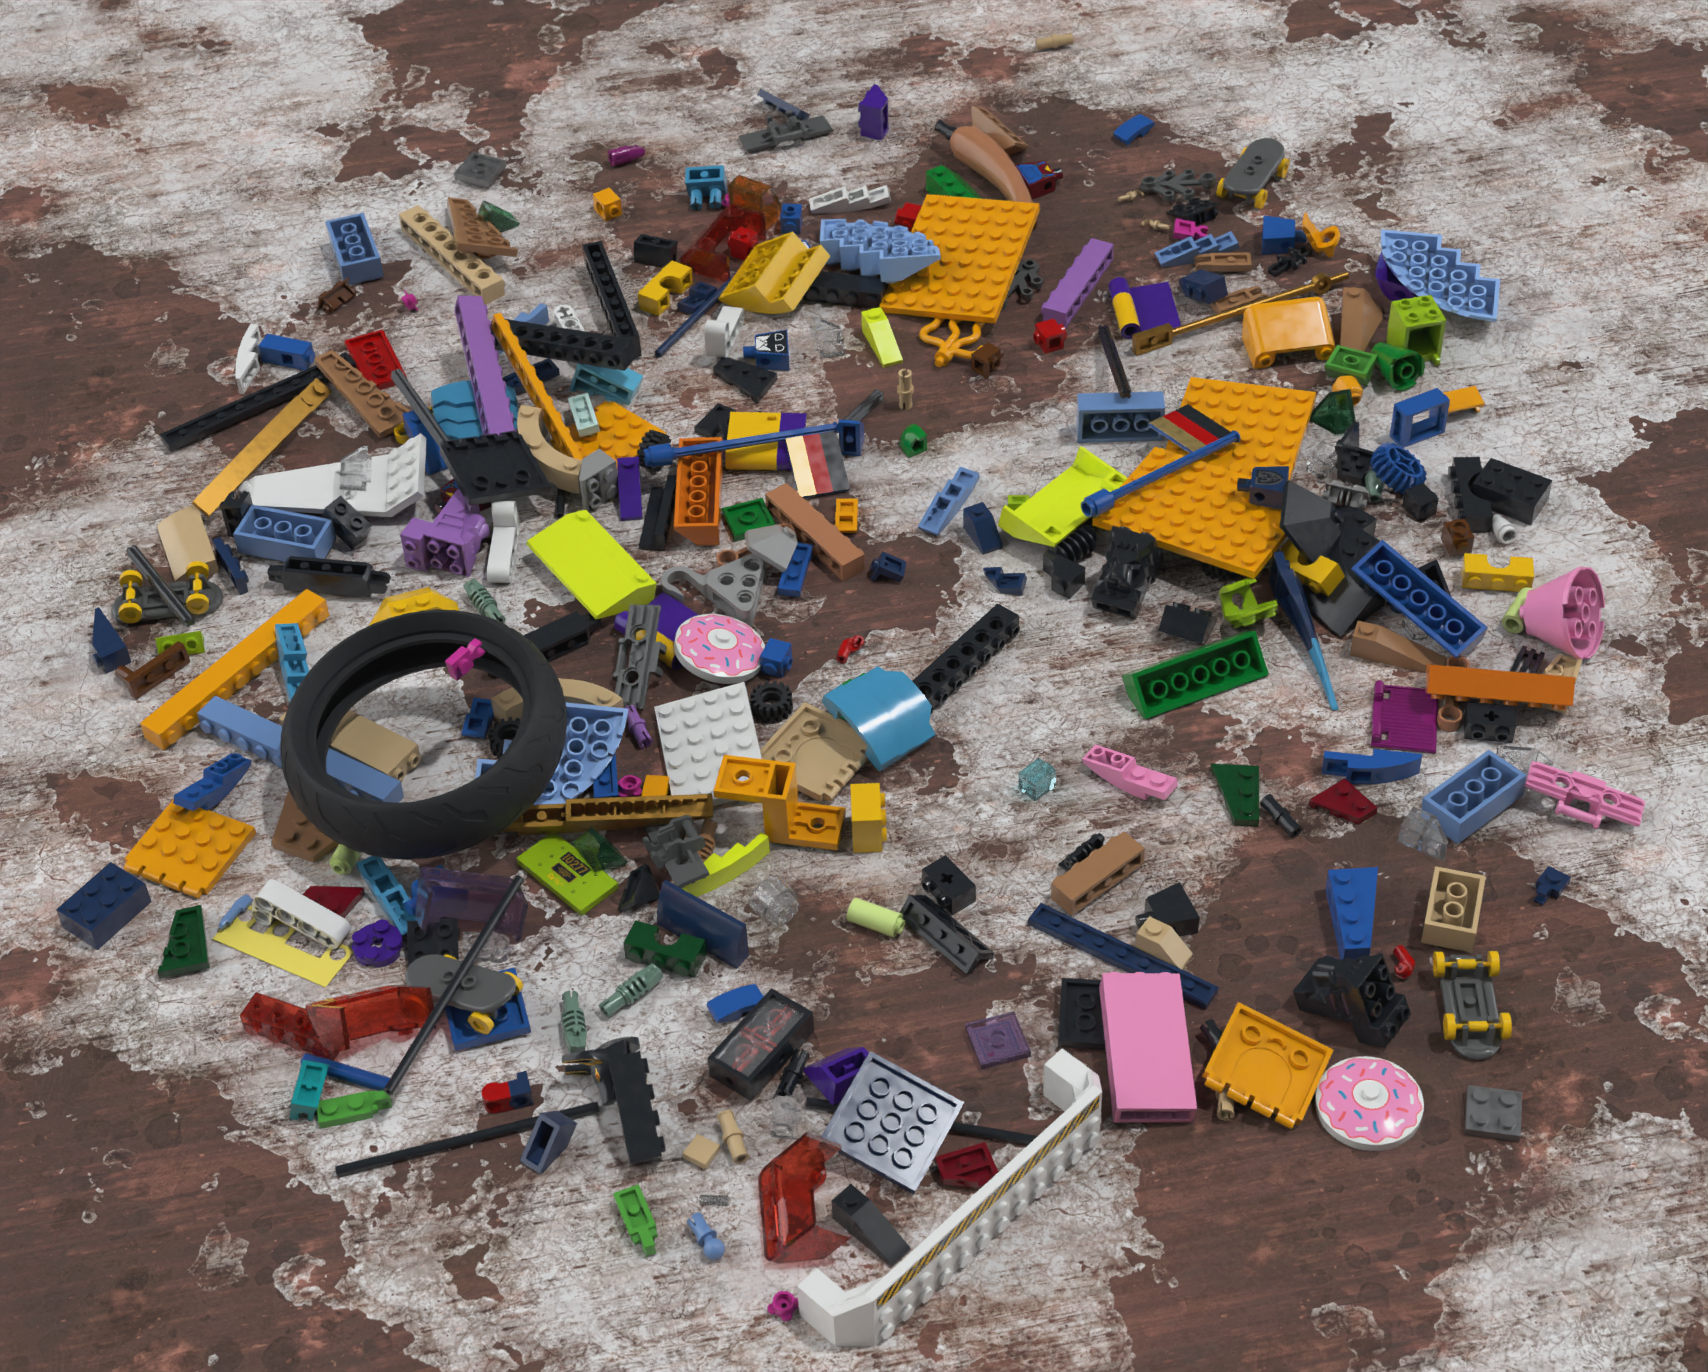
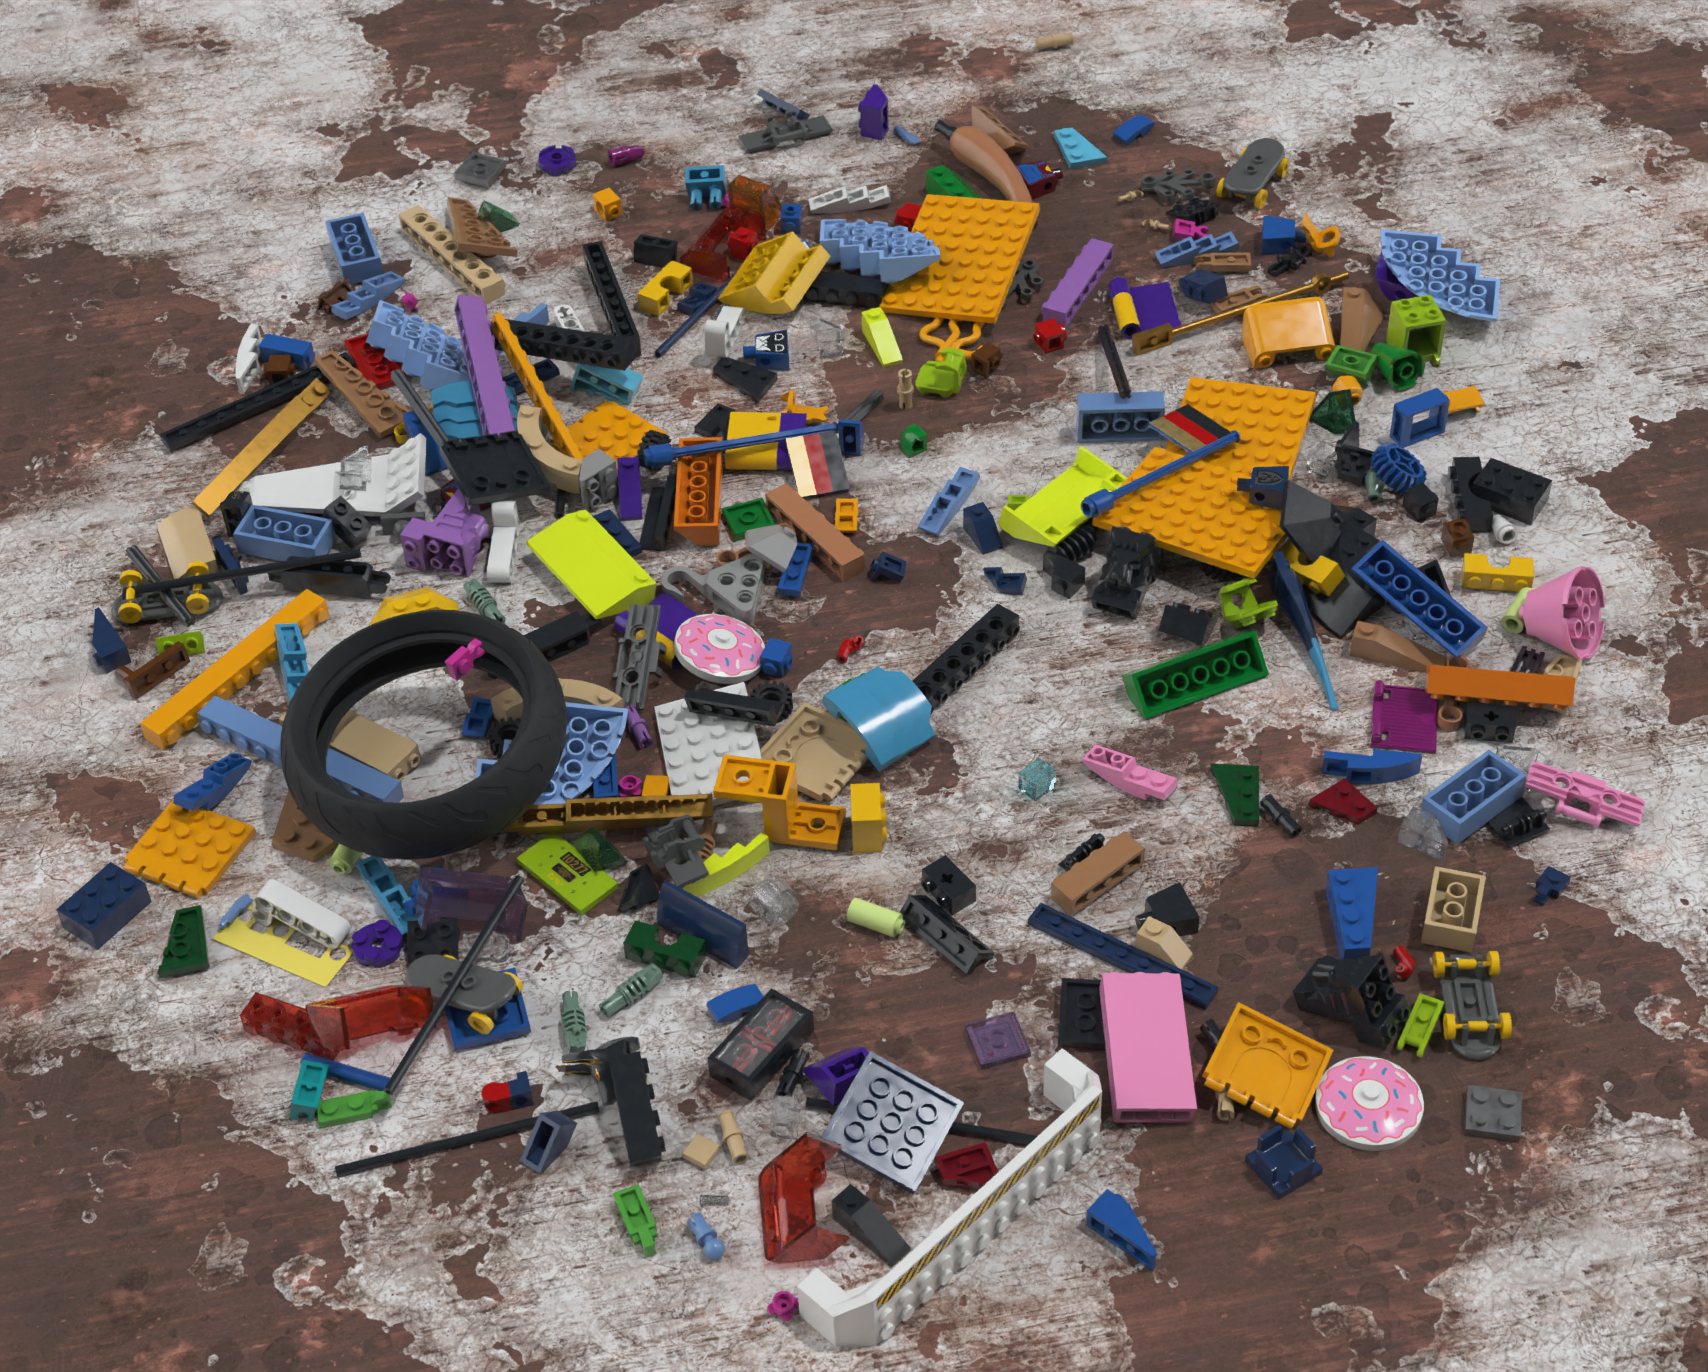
(249, 571): none -> black piece
(278, 368): none -> reddish brown brick
(336, 898): dark red wing -> none
(369, 295): none -> medium blue slope
(396, 522): none -> dark grey tile
(418, 346): none -> light blue brick
(557, 160): none -> dark purple plate
(583, 415): light aqua plate -> none
(619, 532): none -> dark blue plate
(734, 706): none -> black panel
(813, 414): none -> light orange hair
(910, 138): none -> medium blue piece
(943, 376): none -> lime piece
(1077, 150): none -> medium azure wing
(1116, 1222): none -> blue slope
(1284, 1160): none -> dark blue panel
(1357, 494): light grey hinge -> none
(1421, 1023): none -> lime hinge
(1519, 822): none -> black hinge

